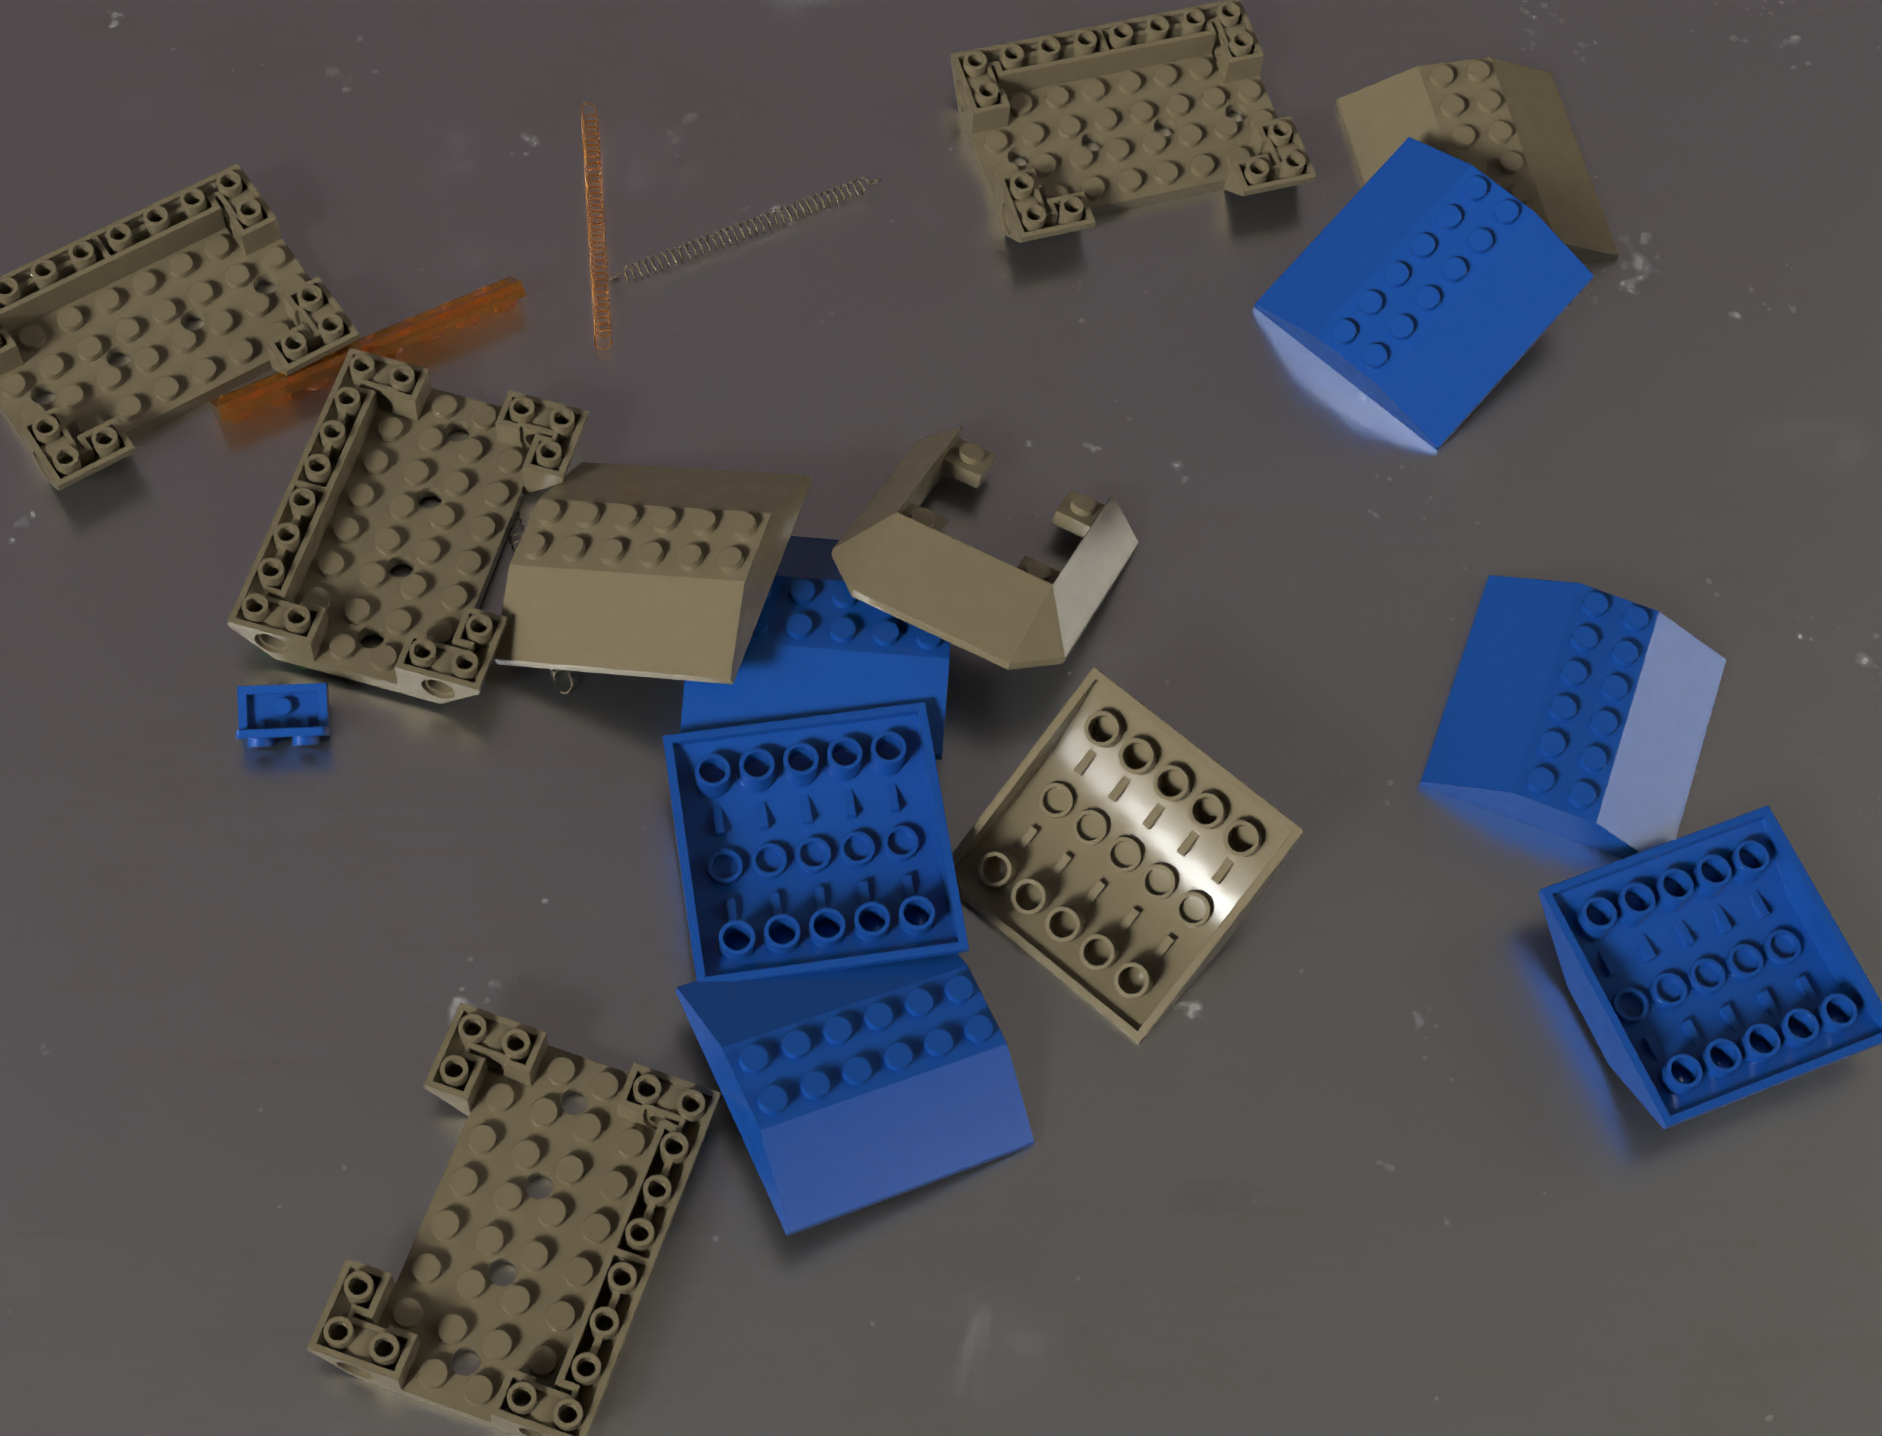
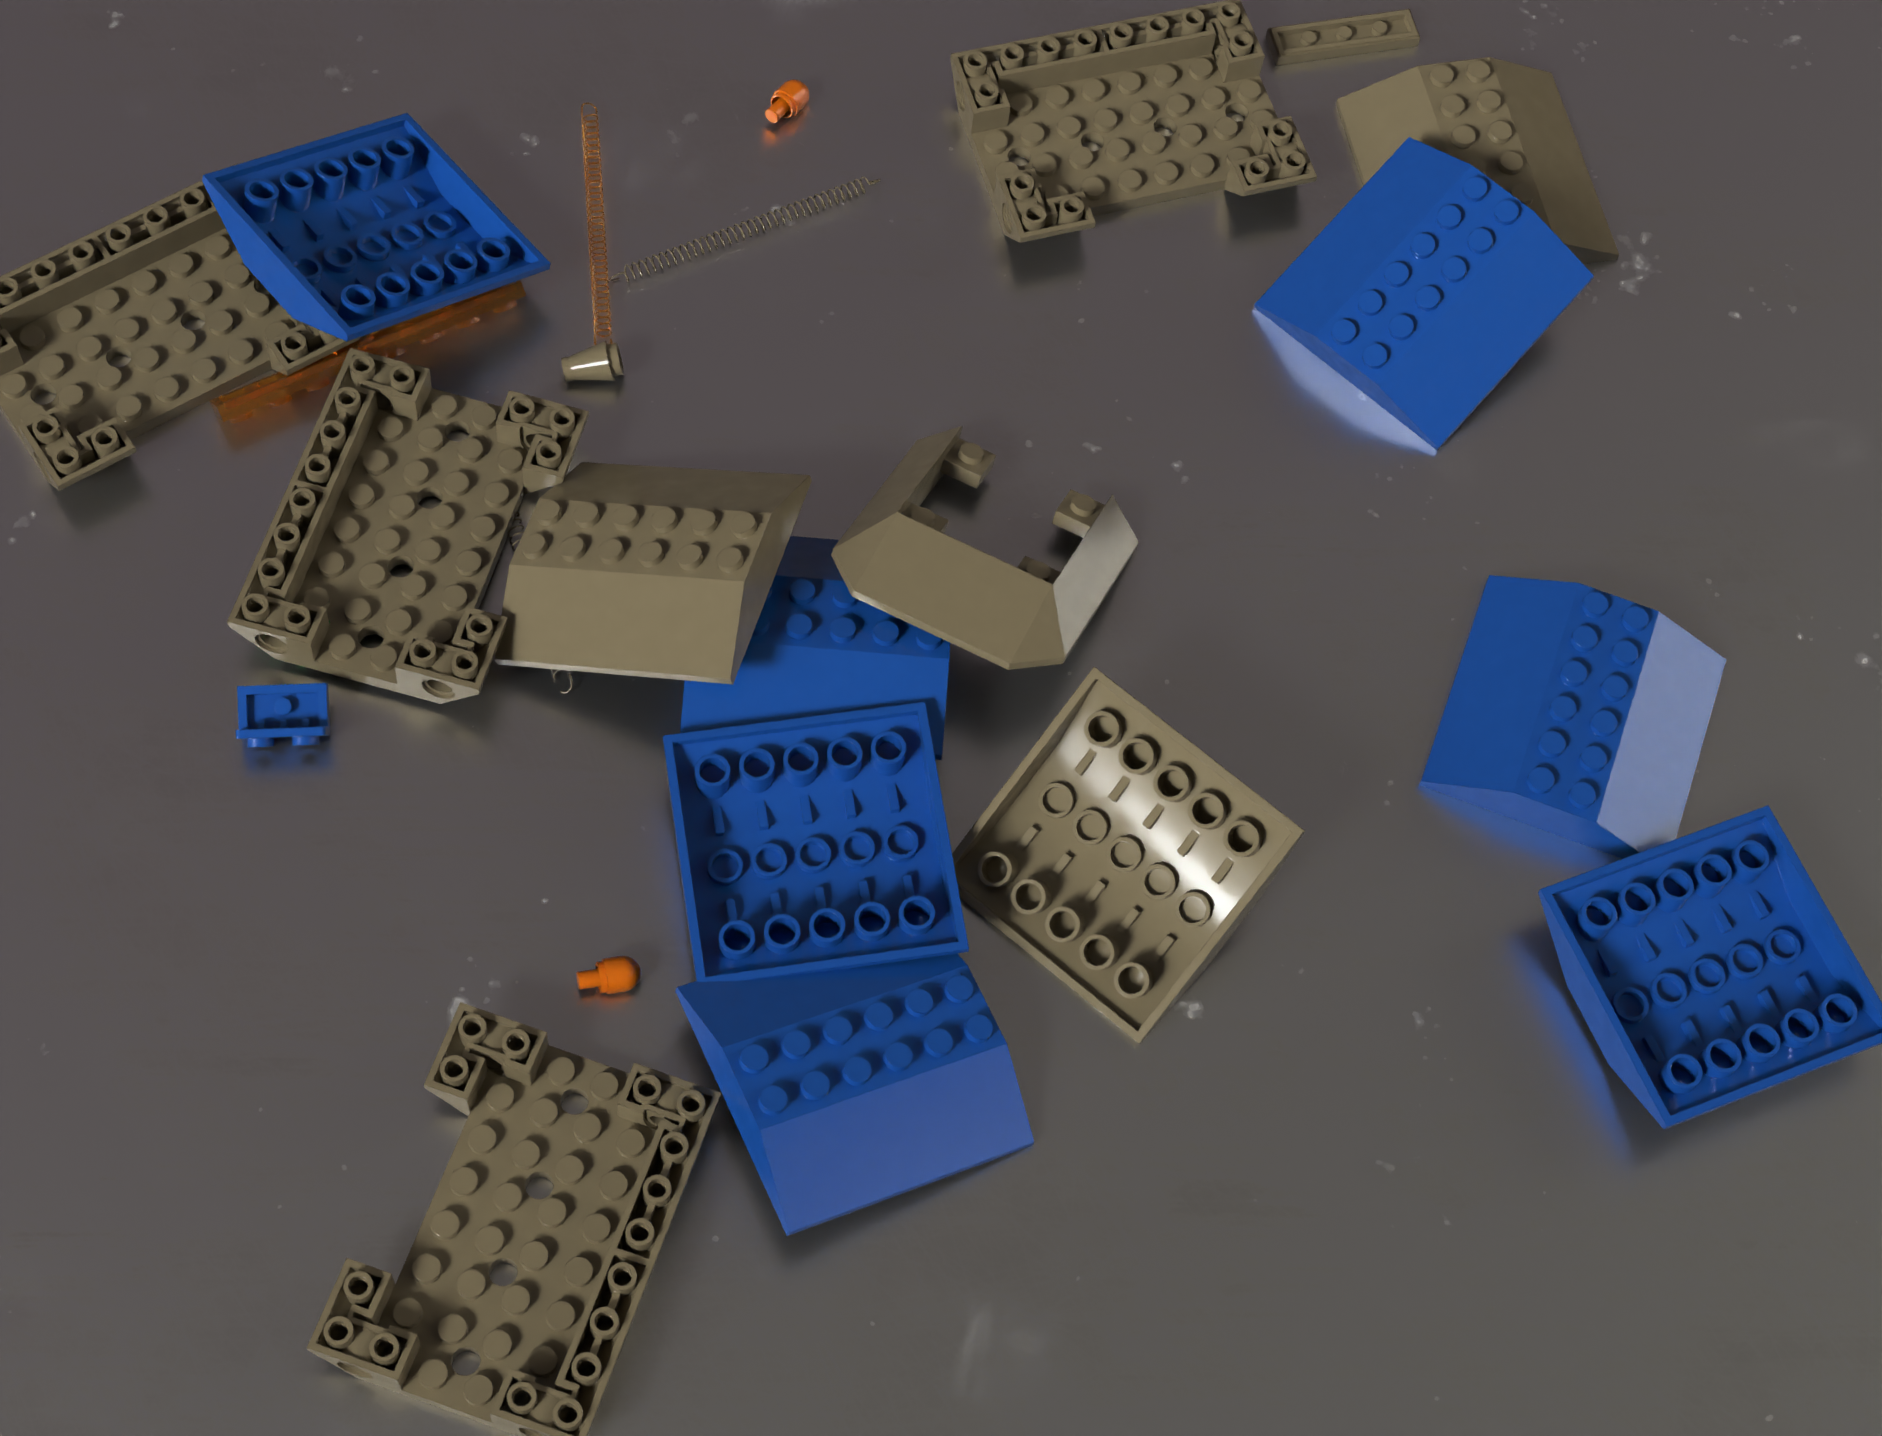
(368, 228): none -> blue slope
(595, 363): none -> dark tan cone
(611, 975): none -> orange cylinder
(787, 100): none -> orange cylinder
(1342, 37): none -> dark tan tile

